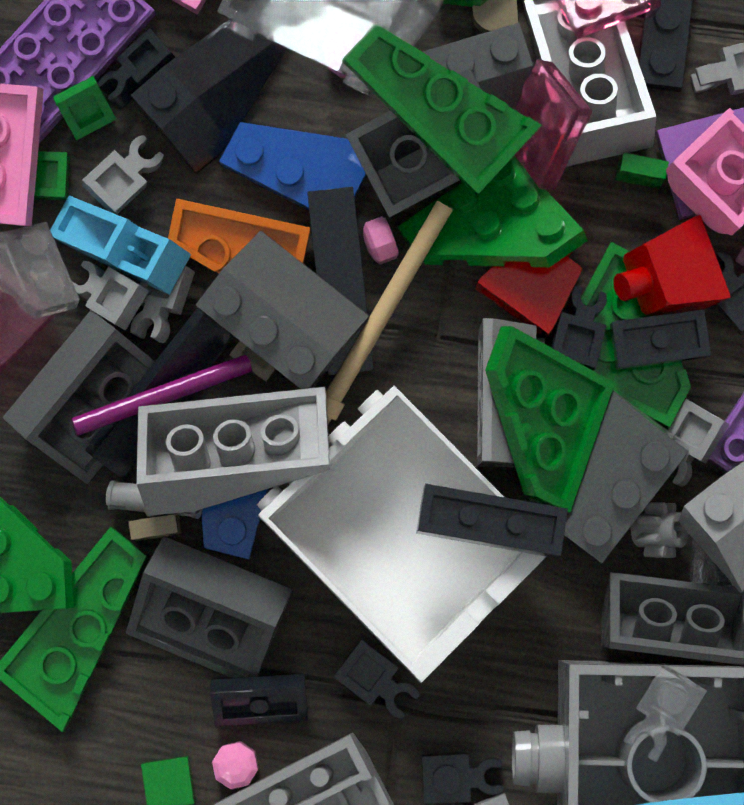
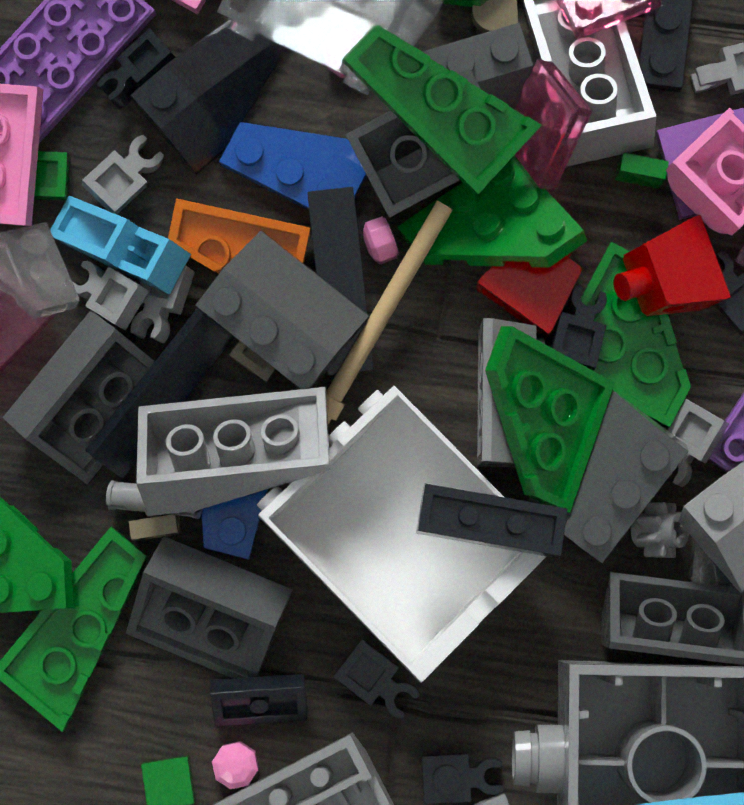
(84, 108): green tile -> none
(161, 394): magenta piece -> none
(660, 339): black plate -> none
(668, 706): clear plate -> none

